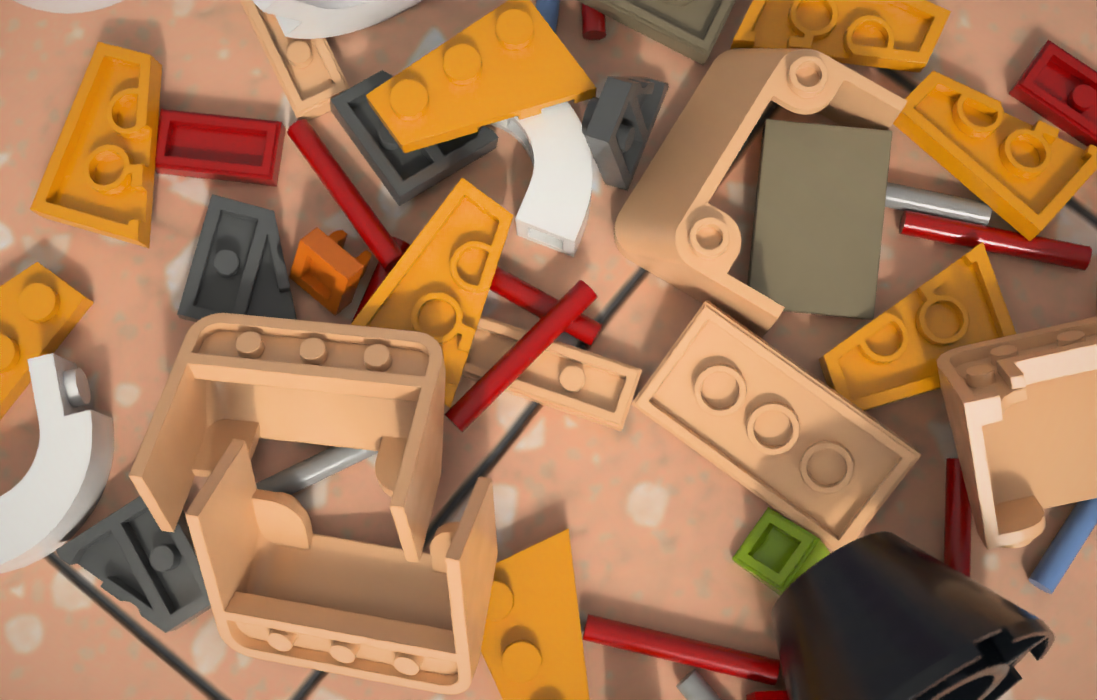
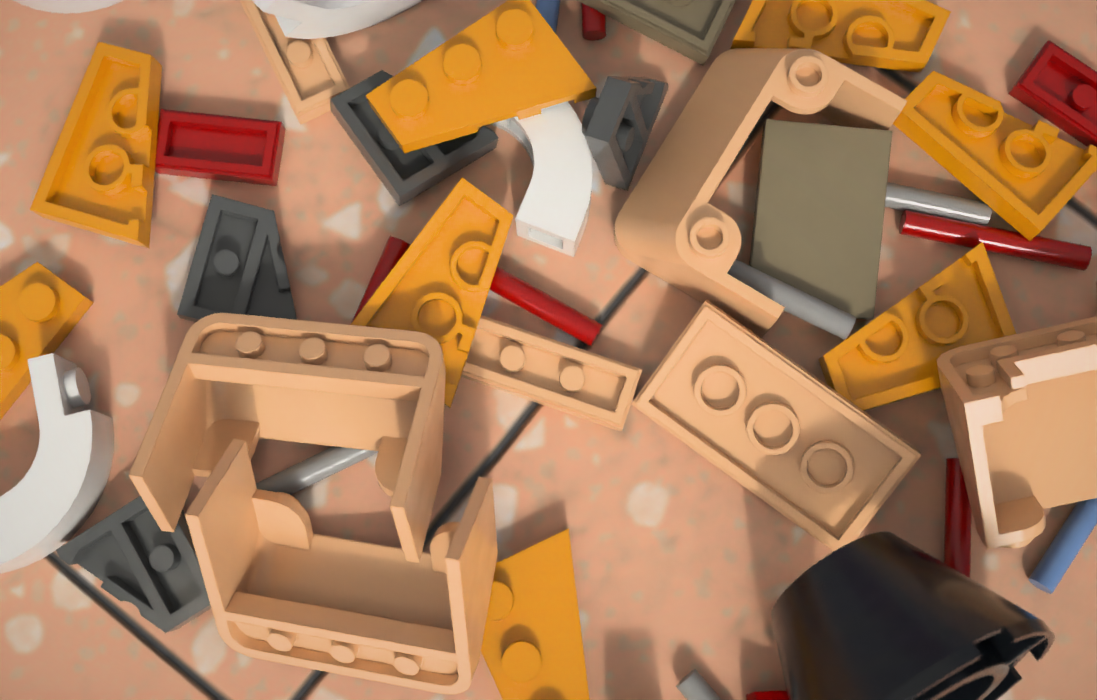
(328, 269): orange tile -> none
(345, 194): red bar -> none
(521, 356): red bar -> none
(681, 650): red bar -> none
(779, 551): lime slope -> none
(795, 301): none -> light grey bar

